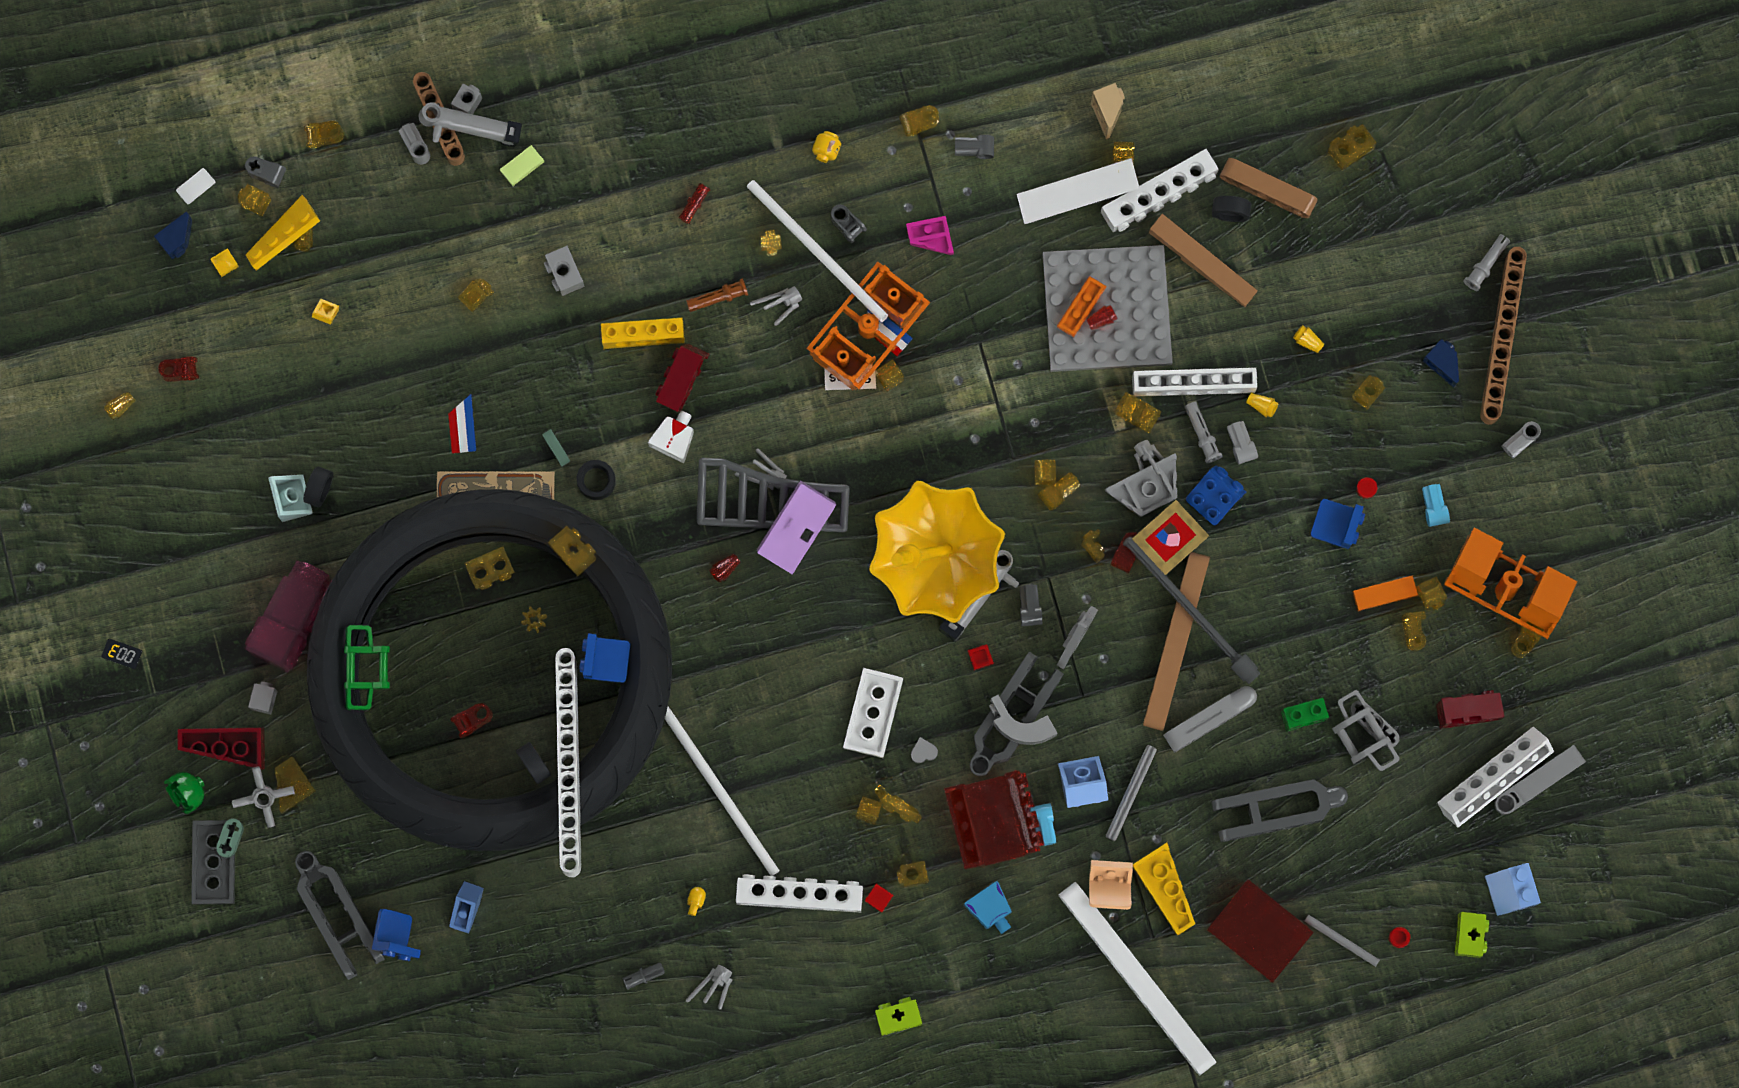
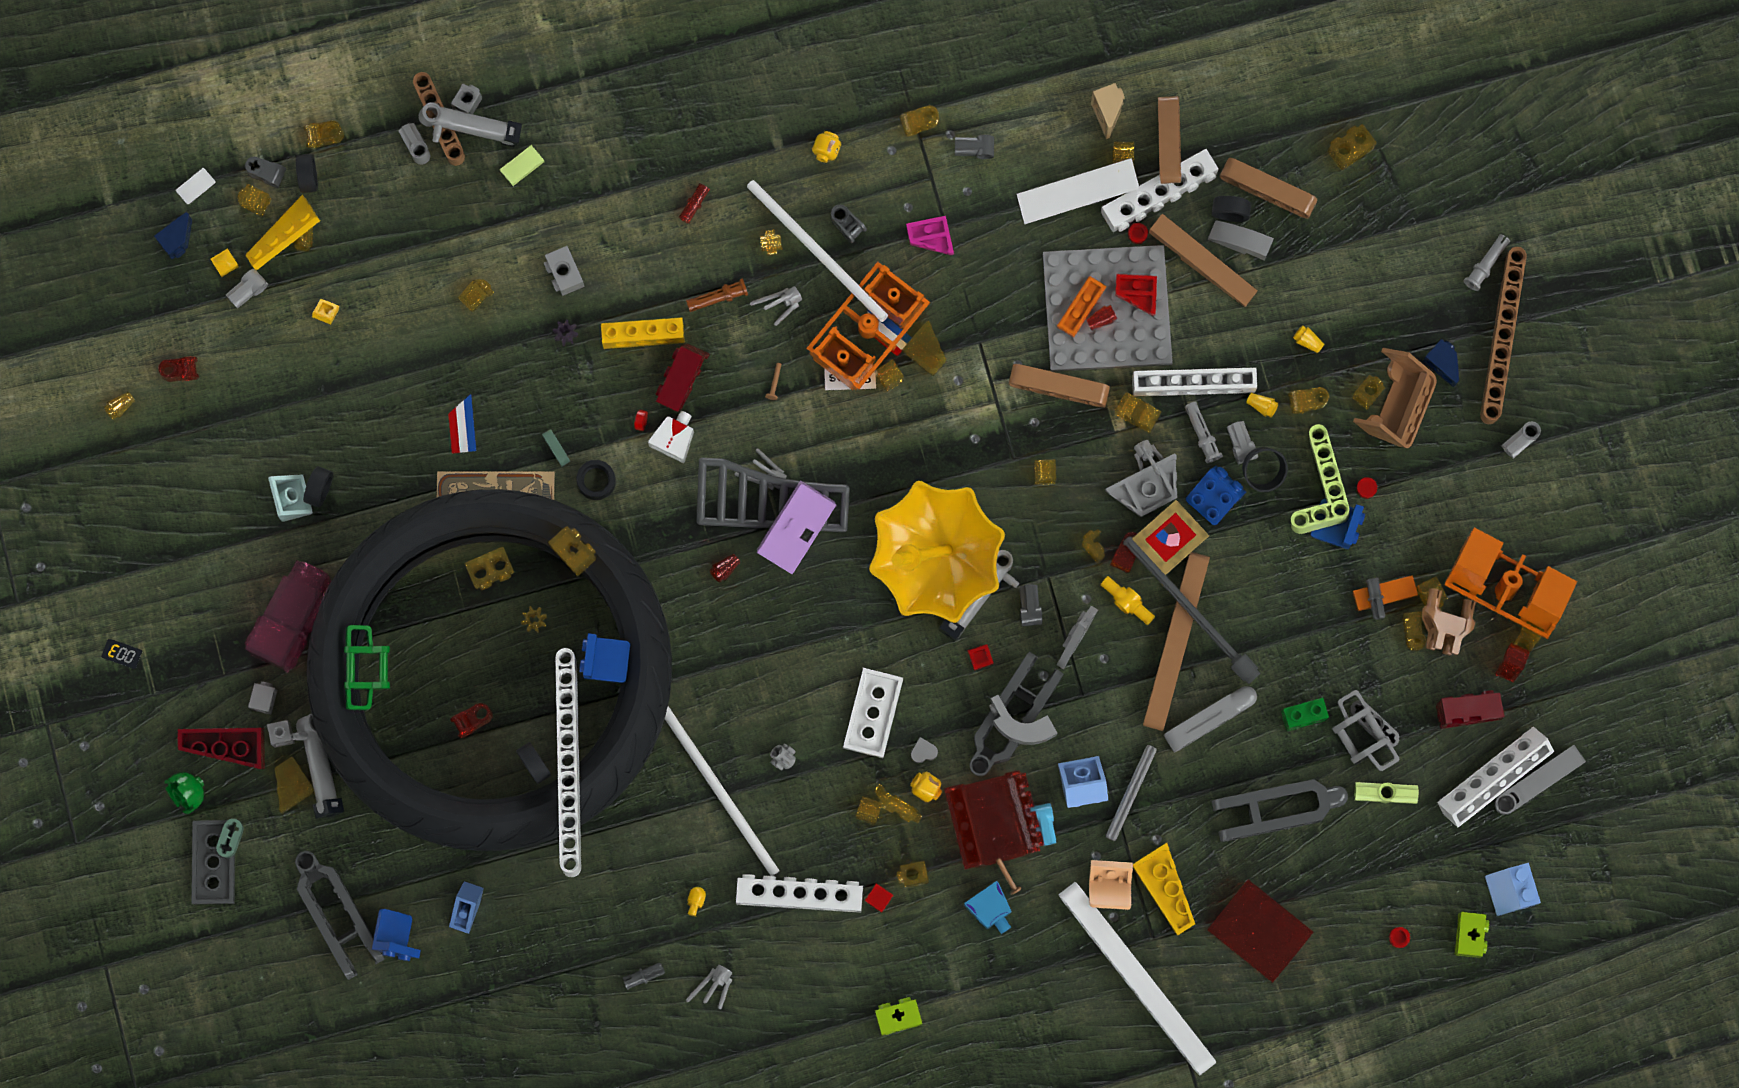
(251, 284): none -> light grey piece
(263, 804): light grey bar -> none
(280, 733): none -> light grey brick
(306, 173): none -> black tyre
(327, 802): none -> light grey piece
(569, 336): none -> clear purple gear
(641, 420): none -> red tile
(772, 396): none -> medium nougat pin
(783, 756): none -> light grey gear
(926, 350): none -> clear yellow wing
(926, 786): none -> yellow head
(1014, 889): none -> medium nougat pin
(1055, 493): clear yellow piece -> none
(1059, 385): none -> medium nougat beam
(1127, 600): none -> yellow pin
(1137, 233): none -> red tile
(1138, 291): none -> red wing
(1169, 139): none -> medium nougat beam
(1241, 239): none -> light grey slope
(1277, 481): none -> black tyre
(1304, 400): none -> clear yellow piece
(1328, 484): none -> yellowish green beam
(1342, 940): light grey bar -> none
(1375, 598): none -> dark grey axle
(1399, 793): none -> yellowish green piece
(1406, 400): none -> medium nougat windscreen
(1435, 511): medium azure piece -> none
(1445, 625): none -> medium nougat connector
(1513, 662): none -> clear red plate

